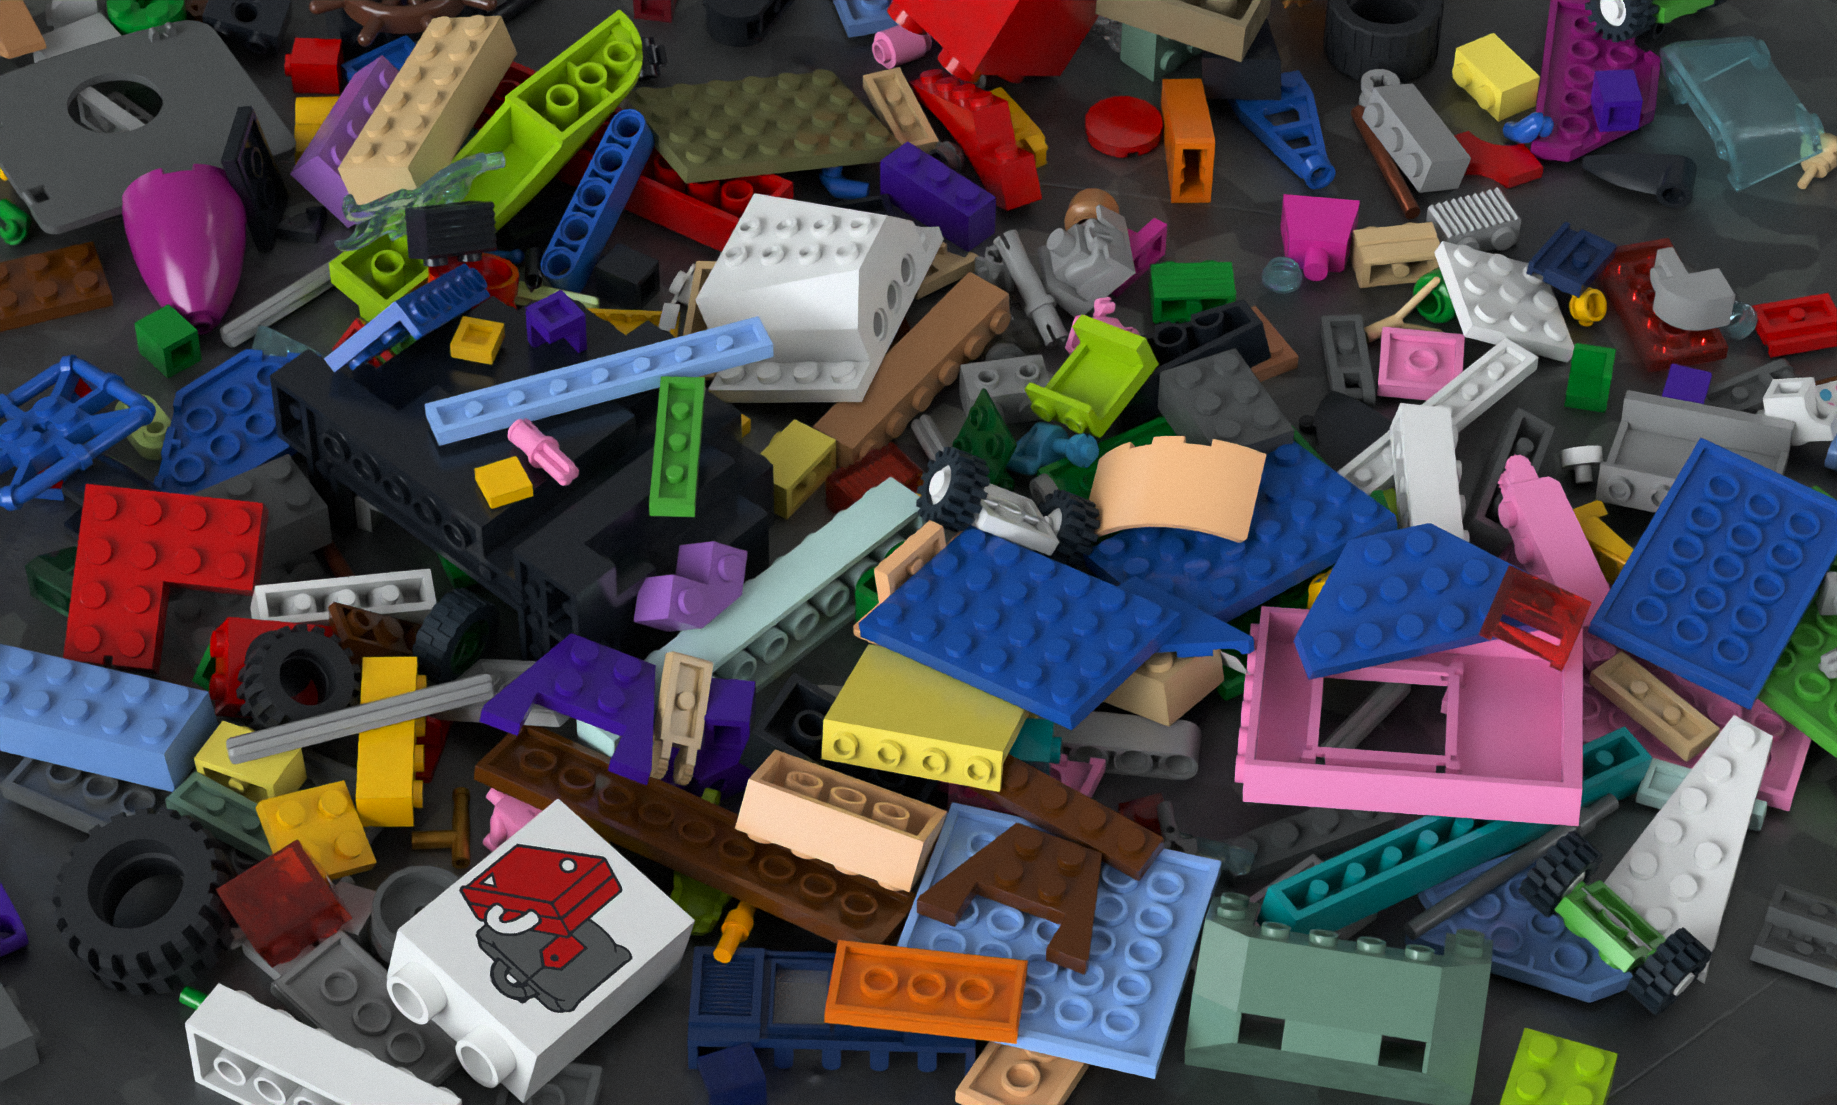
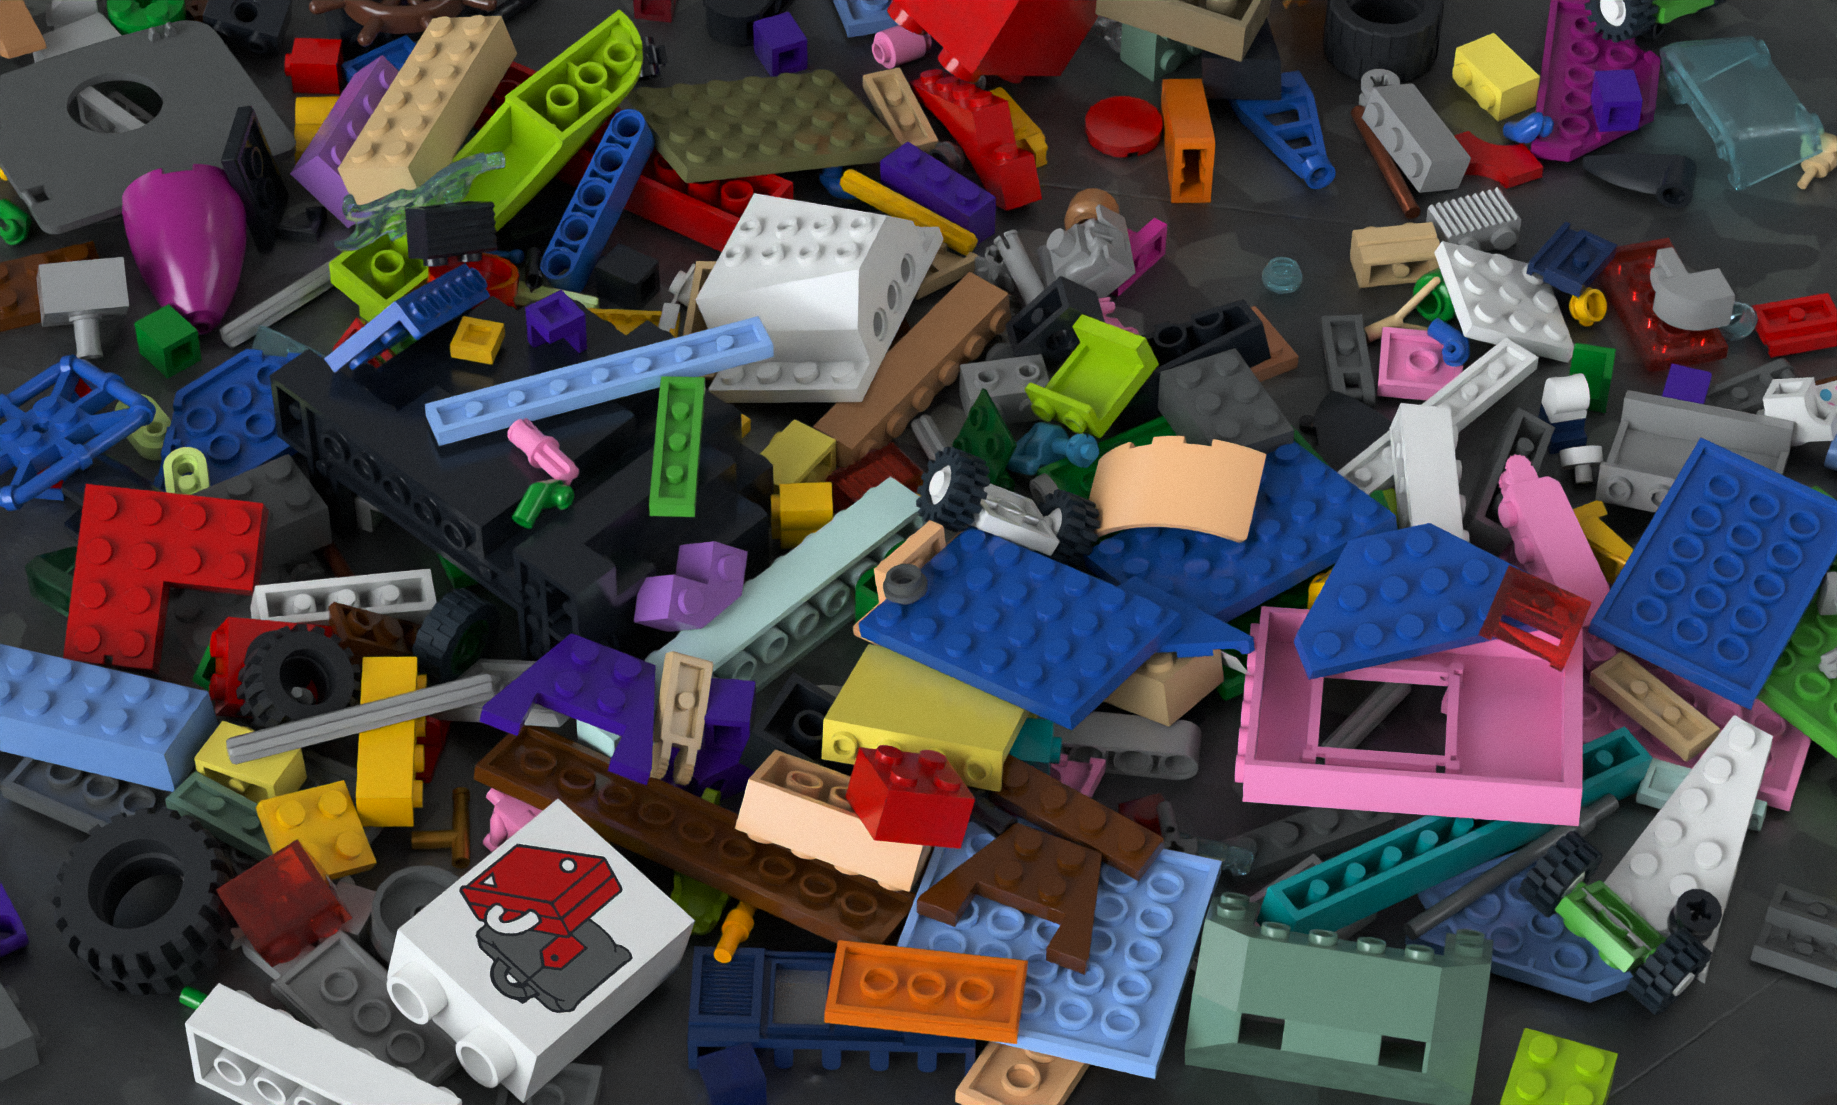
(83, 296): none -> light grey brick
(183, 461): none -> yellowish green plate
(303, 696): none -> dark grey hand
(503, 482): yellow tile -> none
(542, 496): none -> green arm
(780, 44): none -> dark purple brick
(800, 511): none -> yellow brick
(904, 208): none -> yellow axle
(905, 584): none -> dark grey plate
(909, 797): none -> red brick
(990, 815): none -> black pin
(1048, 321): none -> black brick
(1189, 288): green brick -> none
(1318, 233): dark pink torso -> none
(1455, 345): none -> blue arm
(1565, 408): none -> white leg
(1702, 904): none -> black wheel

